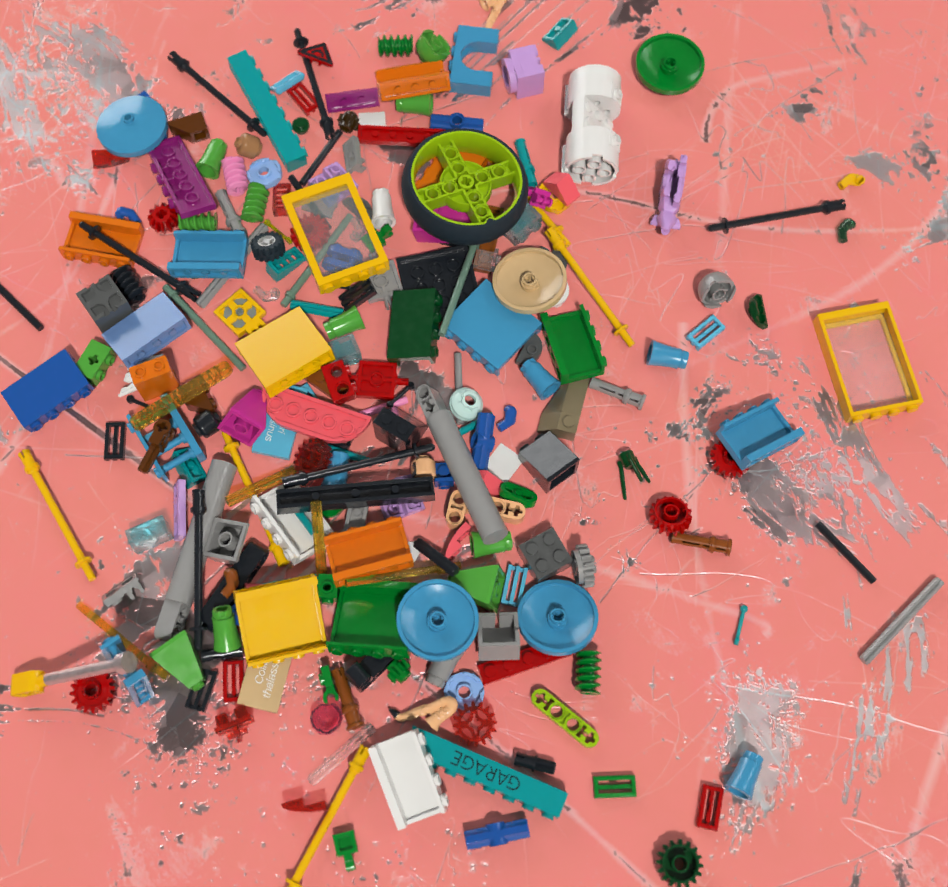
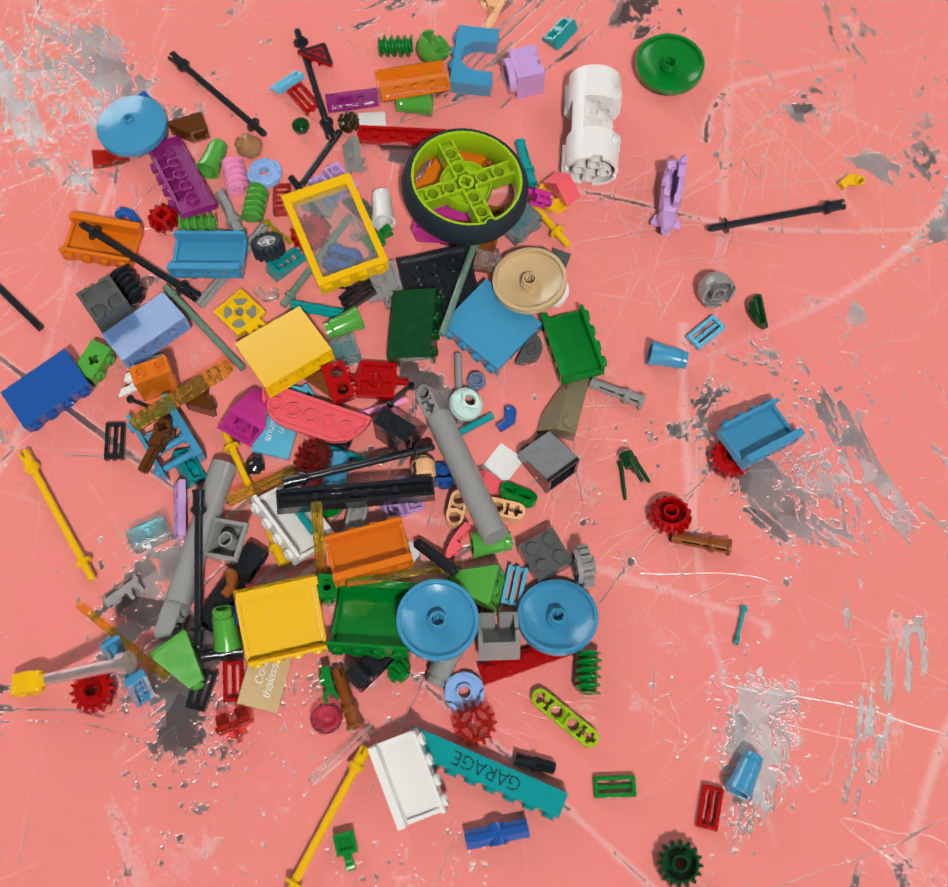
(206, 423): black head -> none
(254, 465): none -> black plate
(267, 111): teal brick -> none
(300, 806): clear red slope -> none
(438, 709): light nougat piece -> none
(449, 122): blue piece -> none
(476, 381): none -> sand blue plate
(482, 440): blue piece -> none
(540, 378): dark azure plant -> none
(559, 245): yellow bar -> none
(842, 229): clear green arm -> none
(846, 553): black bar -> none
(867, 362): clear window -> none
(903, 618): light grey axle -> none

